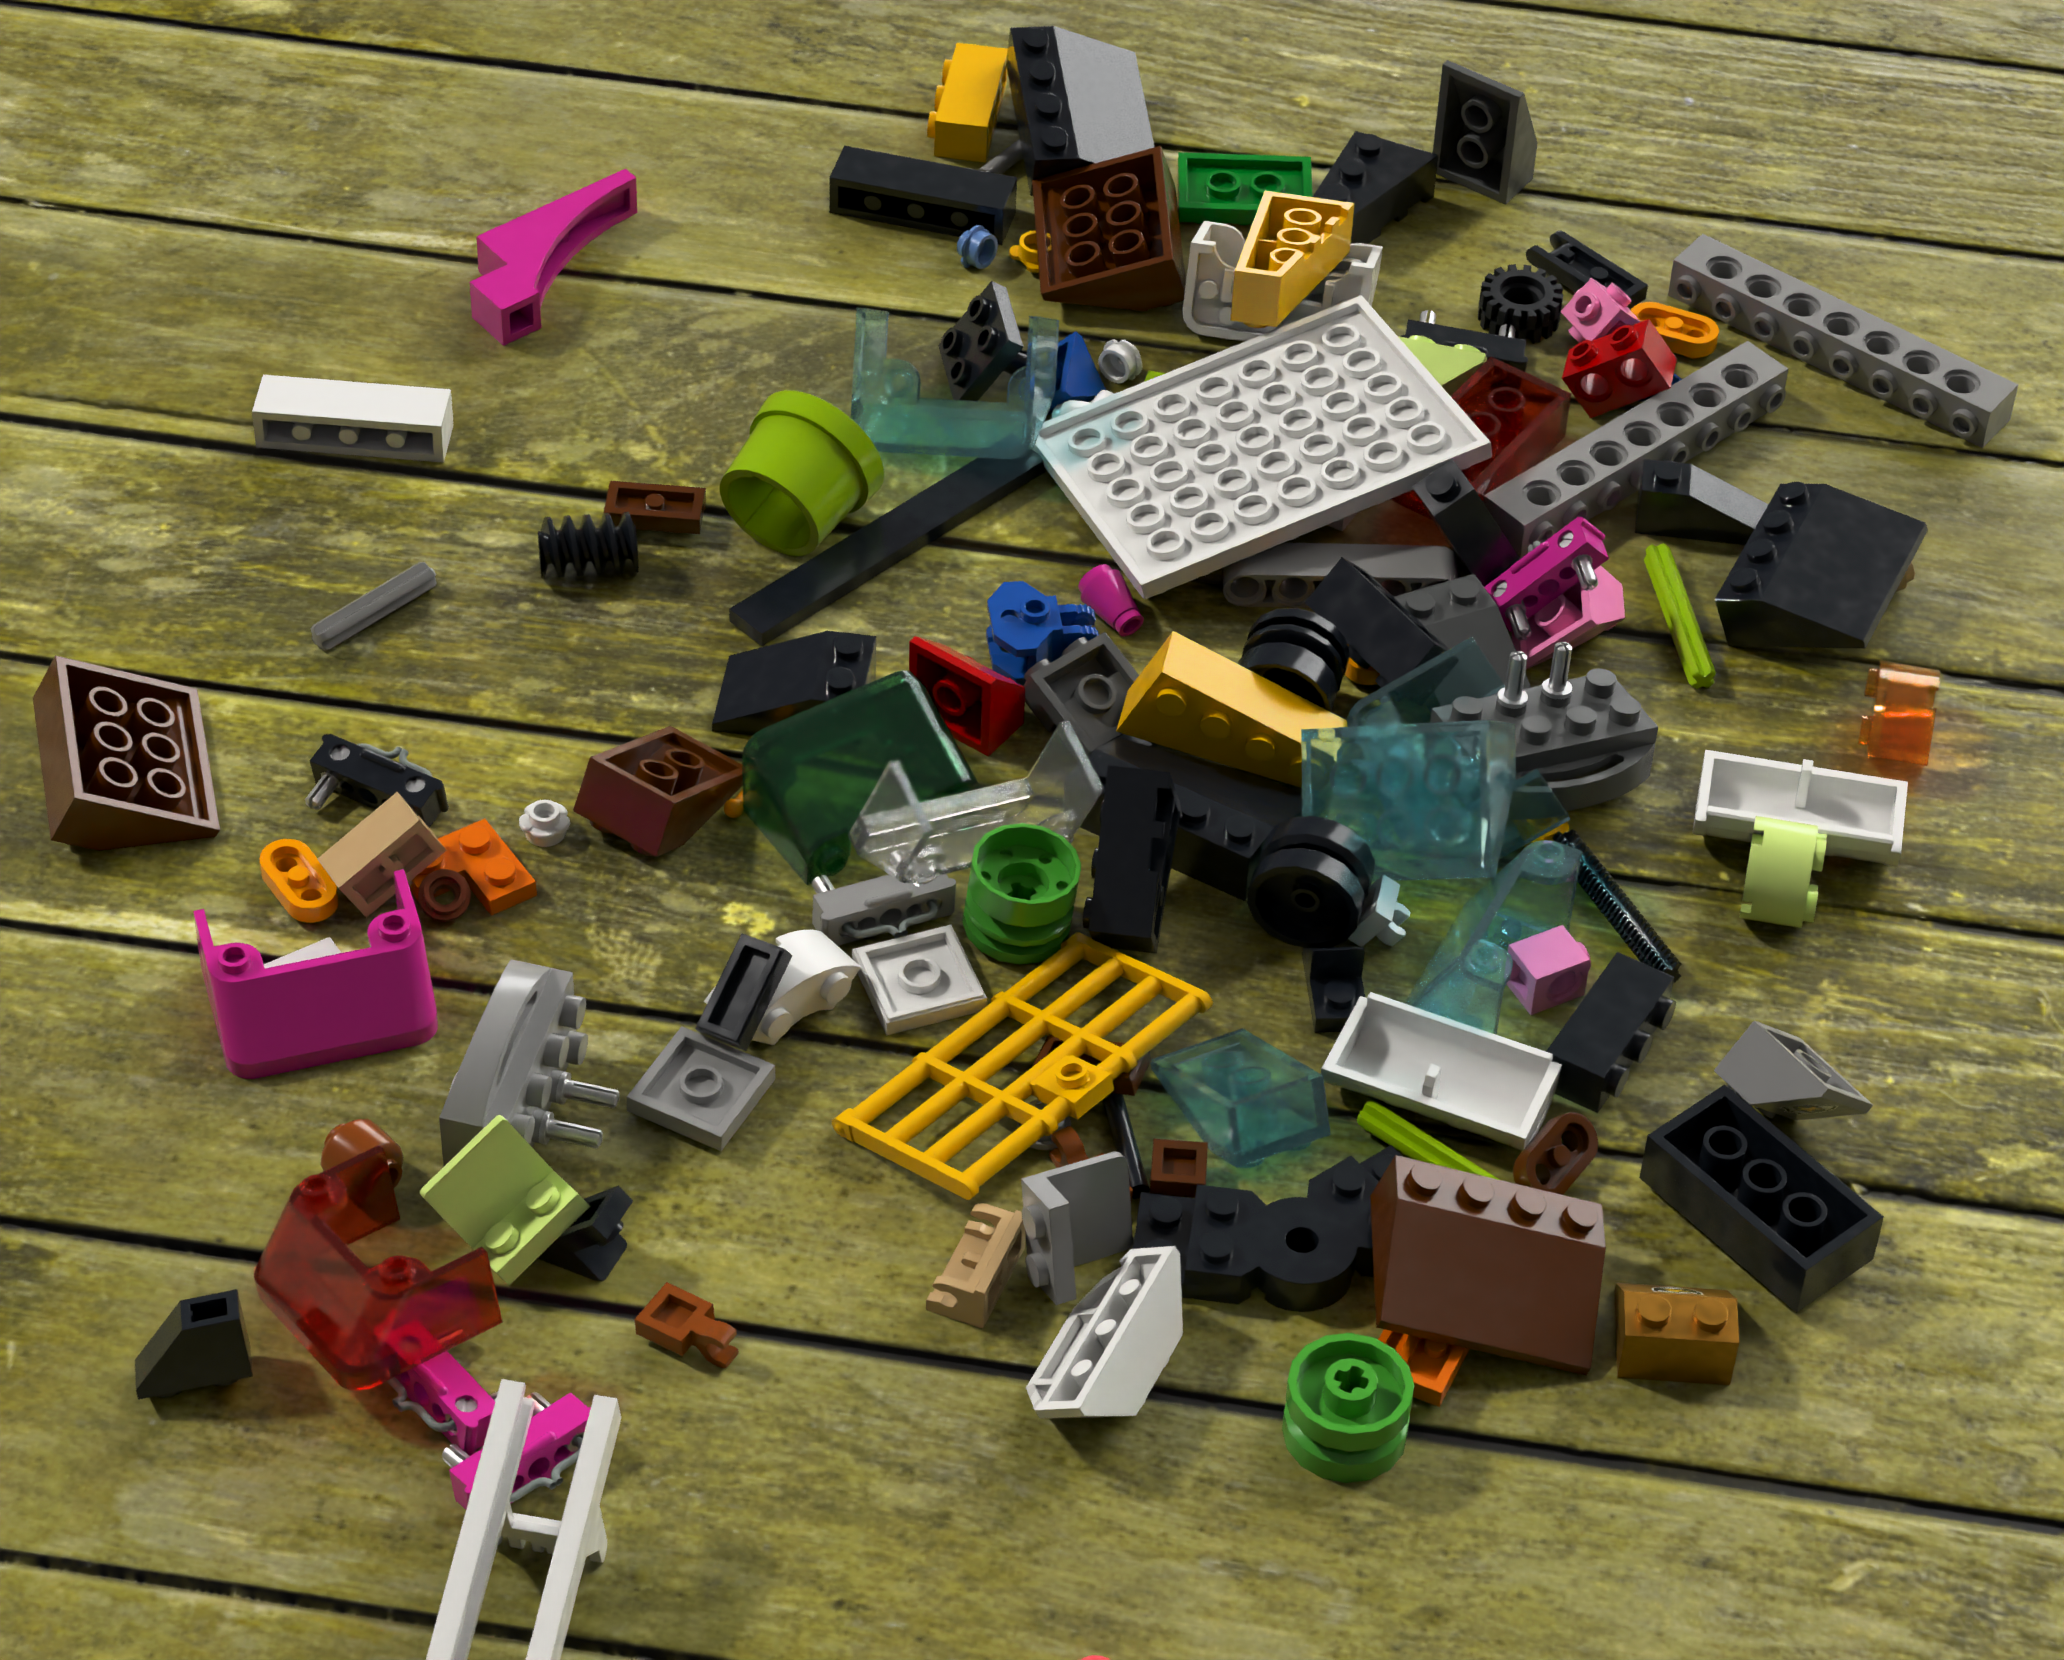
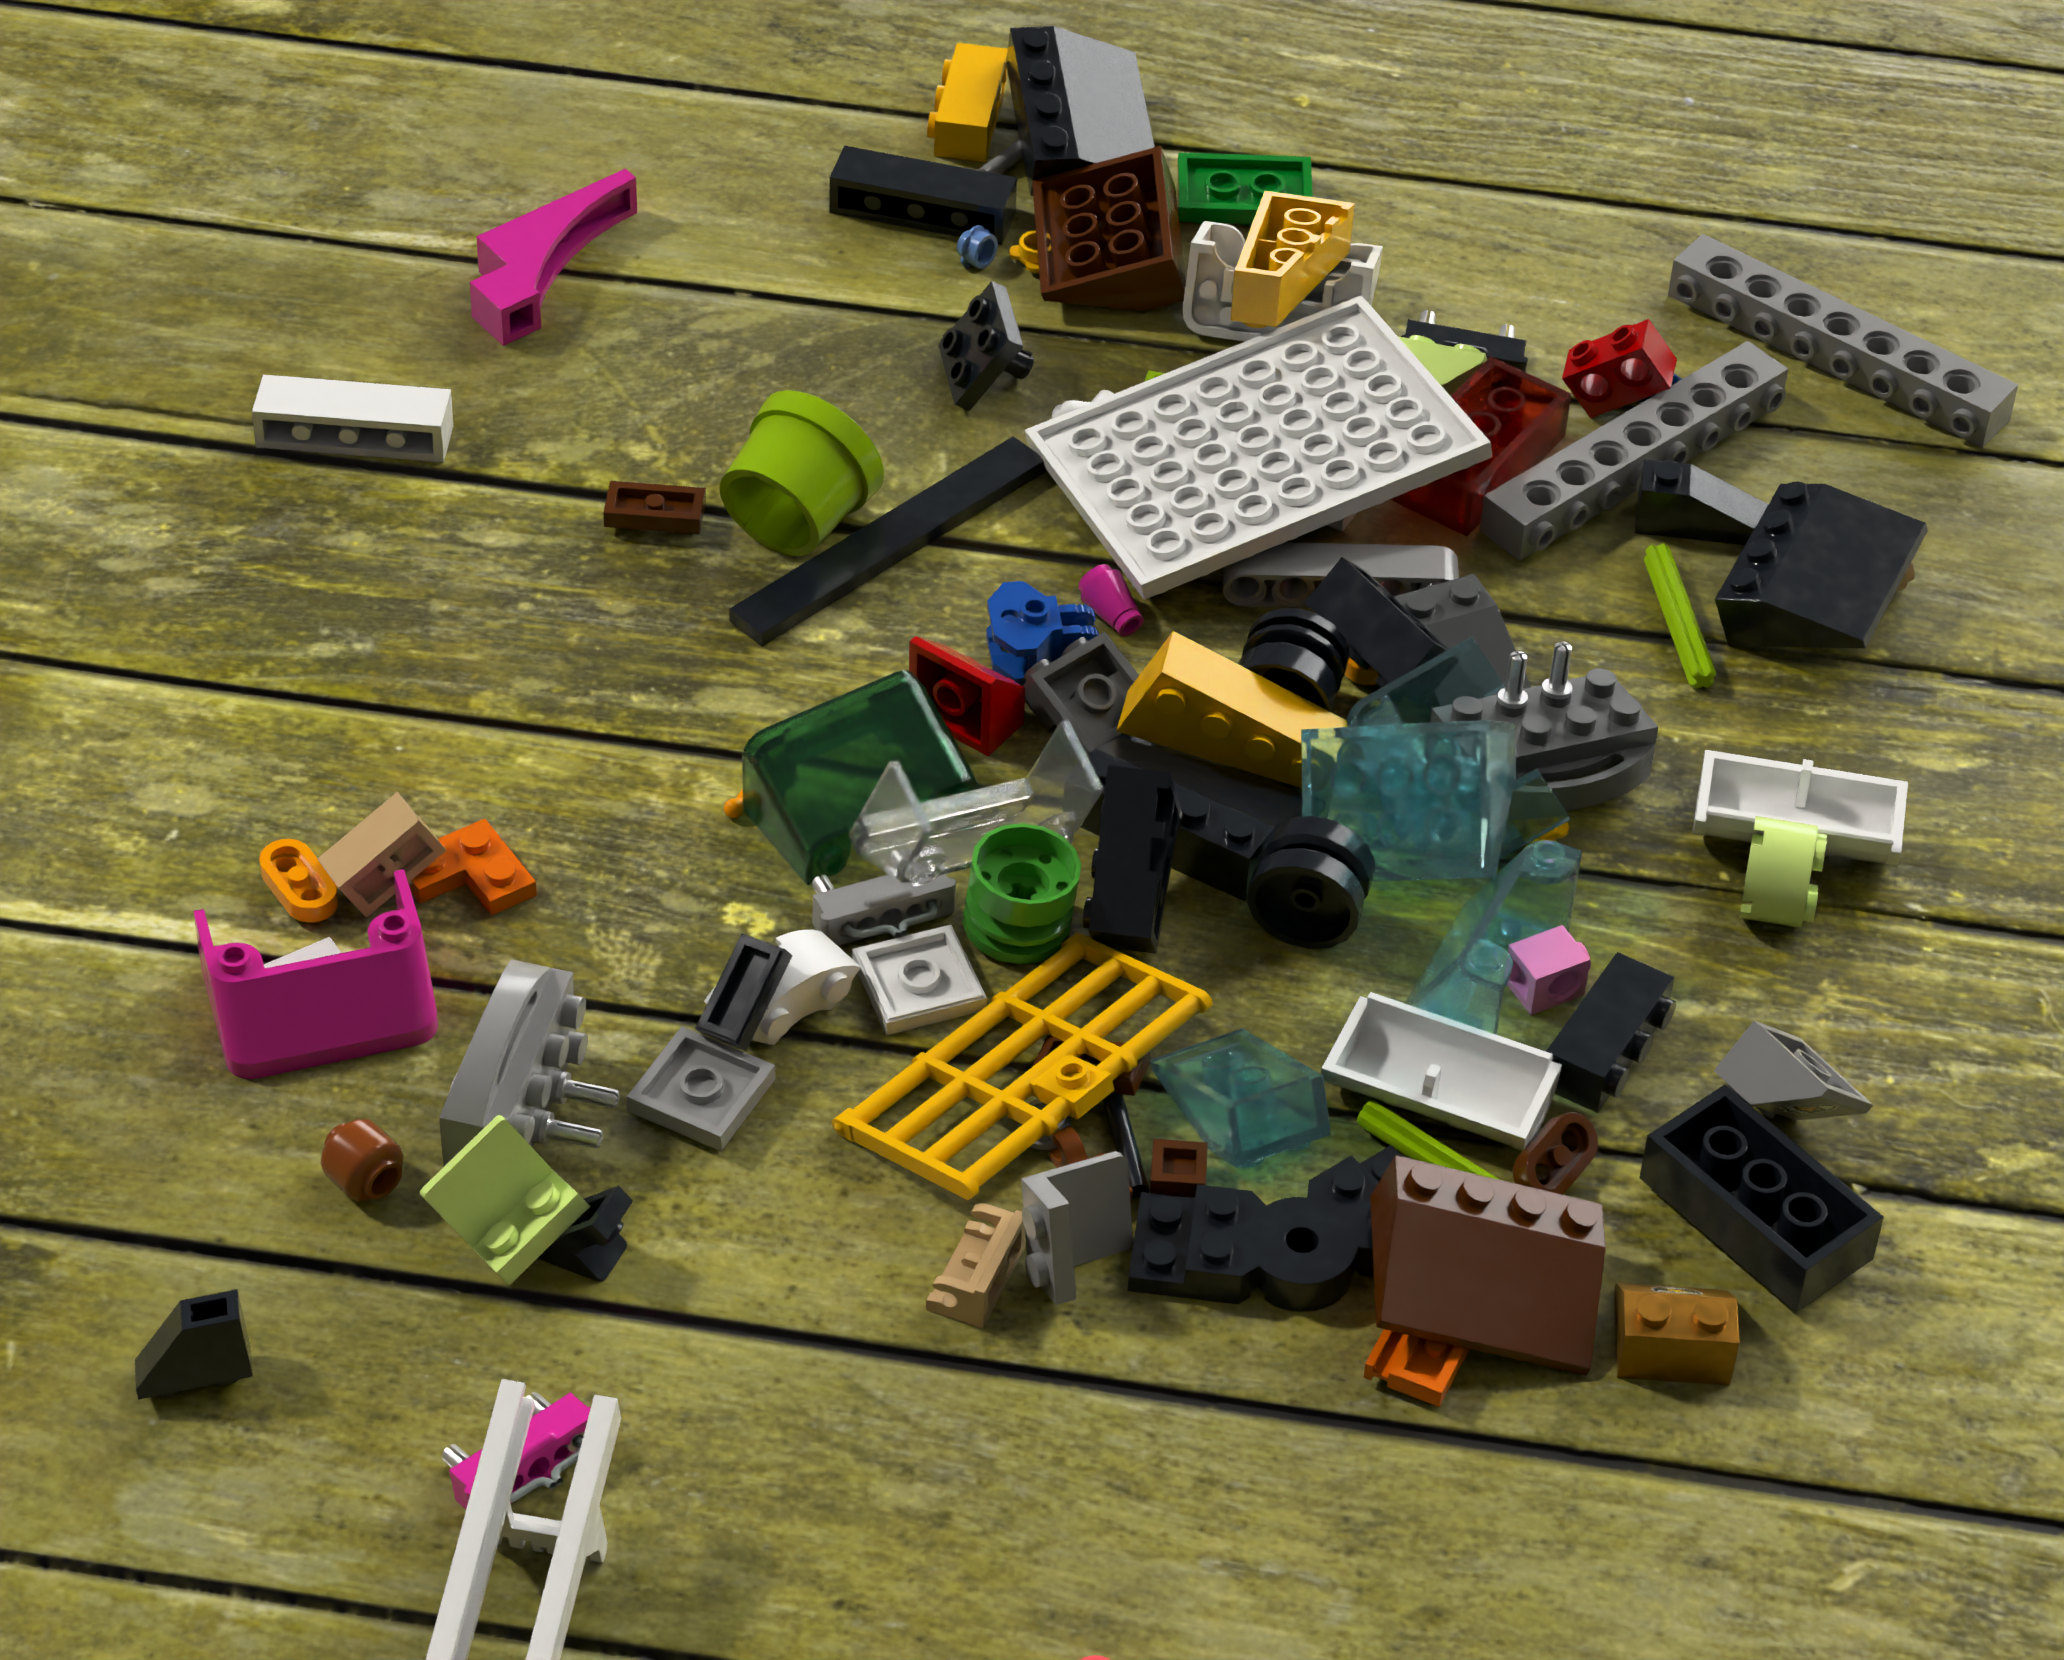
(122, 758): reddish brown slope -> none
(357, 1318): clear red windscreen -> none
(373, 606): light grey axle -> none
(373, 777): black piece -> none
(444, 880): copper plate -> none
(447, 1400): dark pink piece -> none
(544, 823): white plate -> none
(587, 544): black piece -> none
(657, 789): reddish brown slope -> none
(682, 1320): dark orange plate -> none
(790, 678): black slope -> none
(899, 421): clear light blue windscreen -> none
(1075, 372): blue slope -> none
(1114, 1341): white wedge -> none
(1120, 361): white plate -> none
(1333, 984): black slope -> none
(1347, 1407): bright green wheel -> none
(1380, 180): black wedge -> none
(1381, 914): white tile -> none
(1465, 522): black slope -> none
(1483, 134): dark grey slope -> none
(1505, 292): black tyre -> none
(1547, 573): dark pink piece -> none
(1573, 618): bright pink slope -> none
(1576, 263): black hinge -> none
(1598, 311): bright pink brick -> none
(1619, 909): black axle -> none
(1681, 330): light orange plate -> none
(1900, 713): clear orange brick -> none

